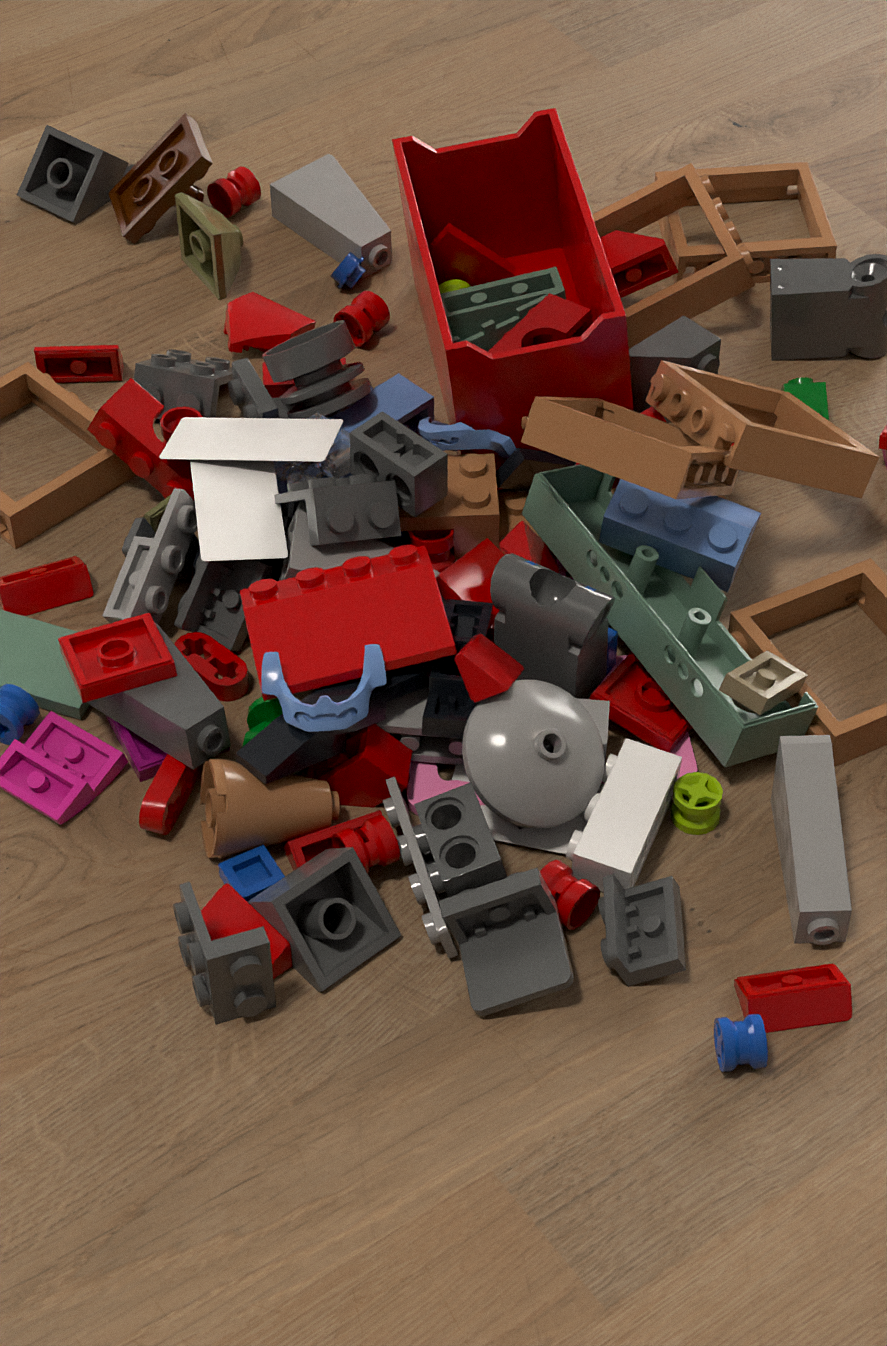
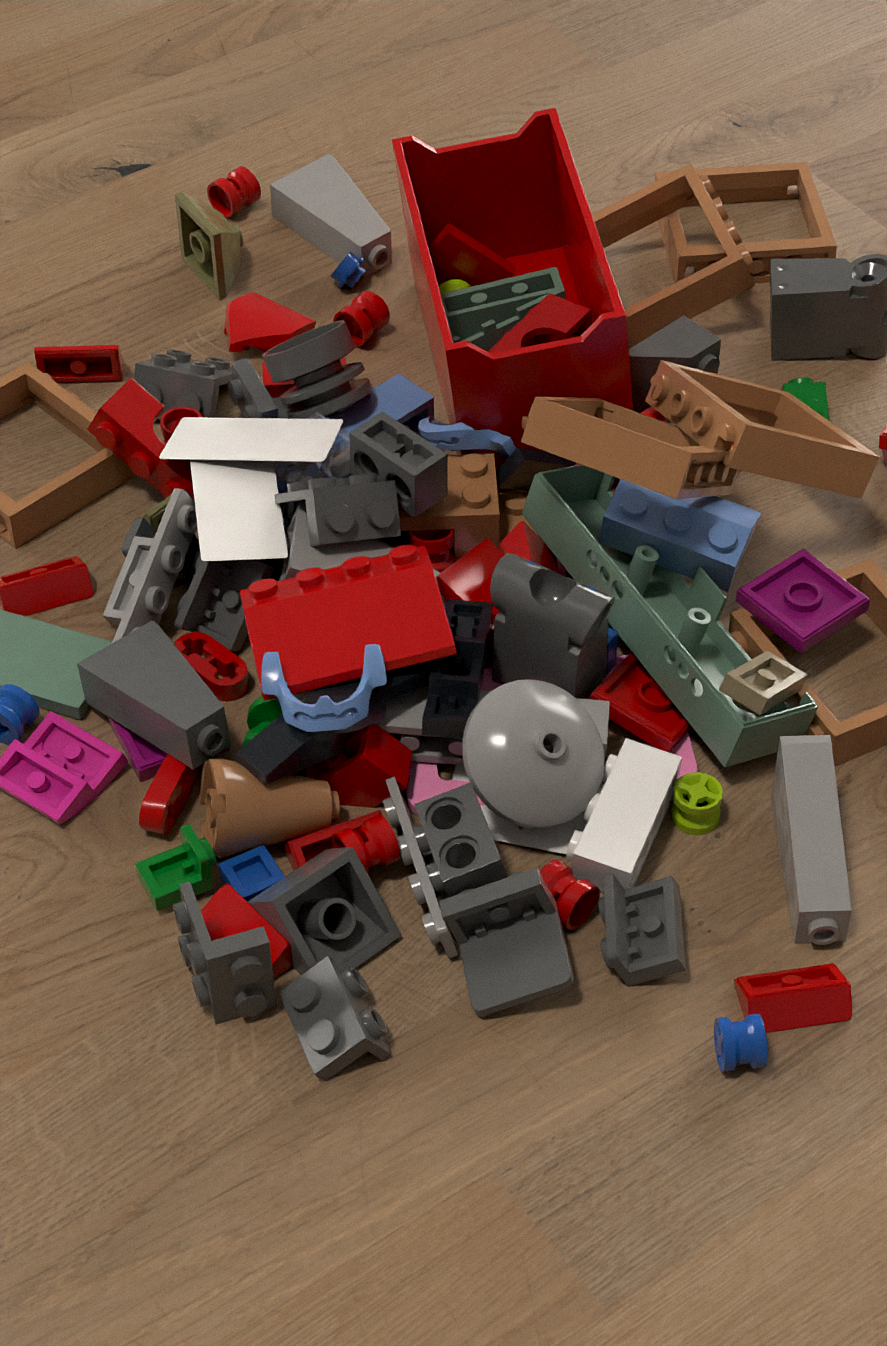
(70, 176): dark grey slope -> none
(117, 657): red tile -> none
(162, 172): reddish brown plate -> none
(185, 863): none -> green bracket
(334, 1017): none -> dark grey bracket
(486, 668): red slope -> none
(637, 260): red slope -> none
(802, 600): none -> magenta tile

